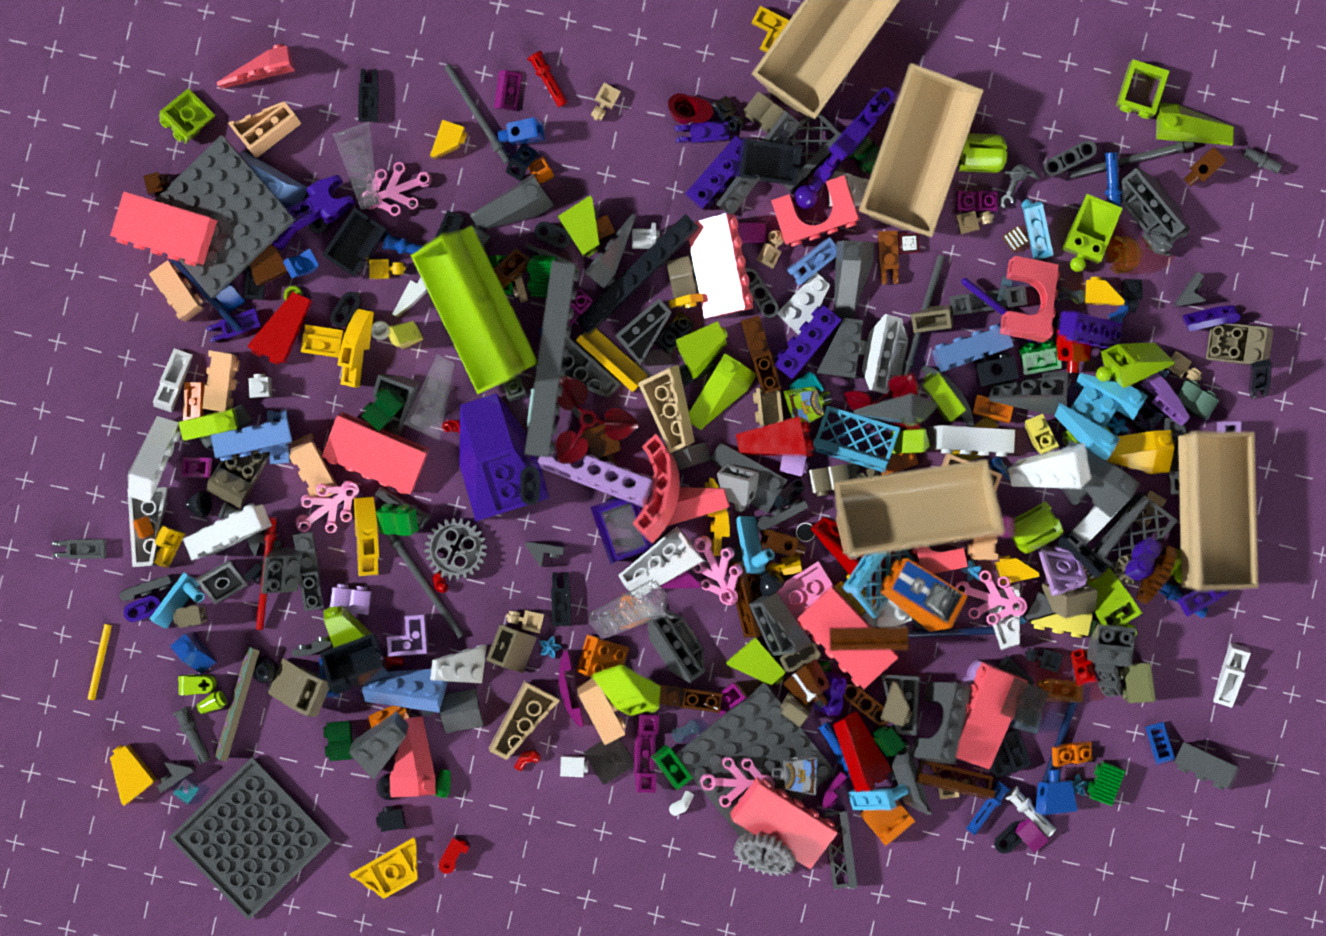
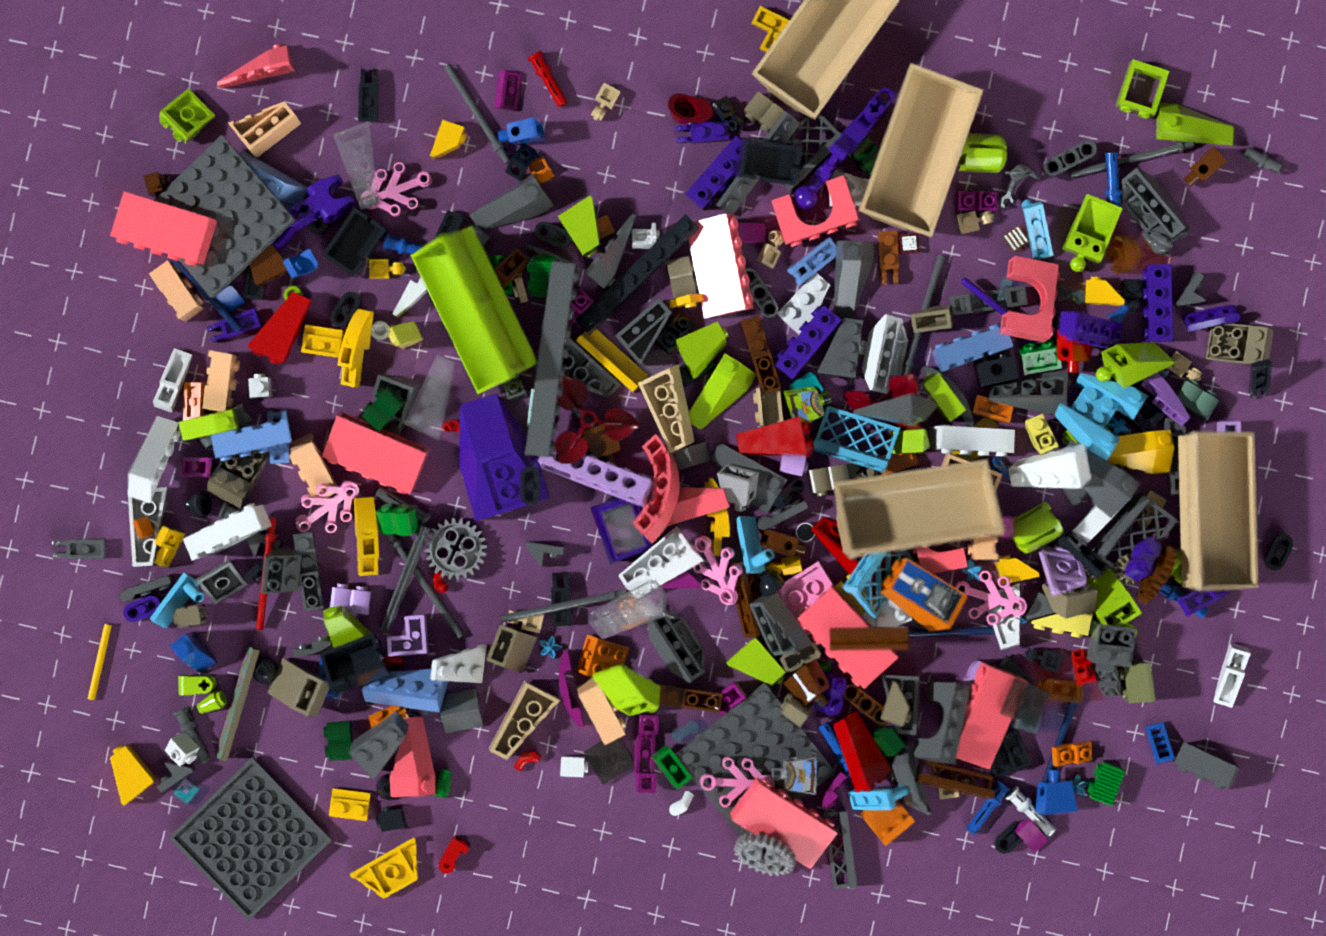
(182, 749): none -> white brick
(349, 804): none -> yellow plate
(404, 579): none -> dark grey axle
(563, 605): none -> dark grey bar
(1157, 303): none -> dark purple brick
(1280, 553): none -> black plate

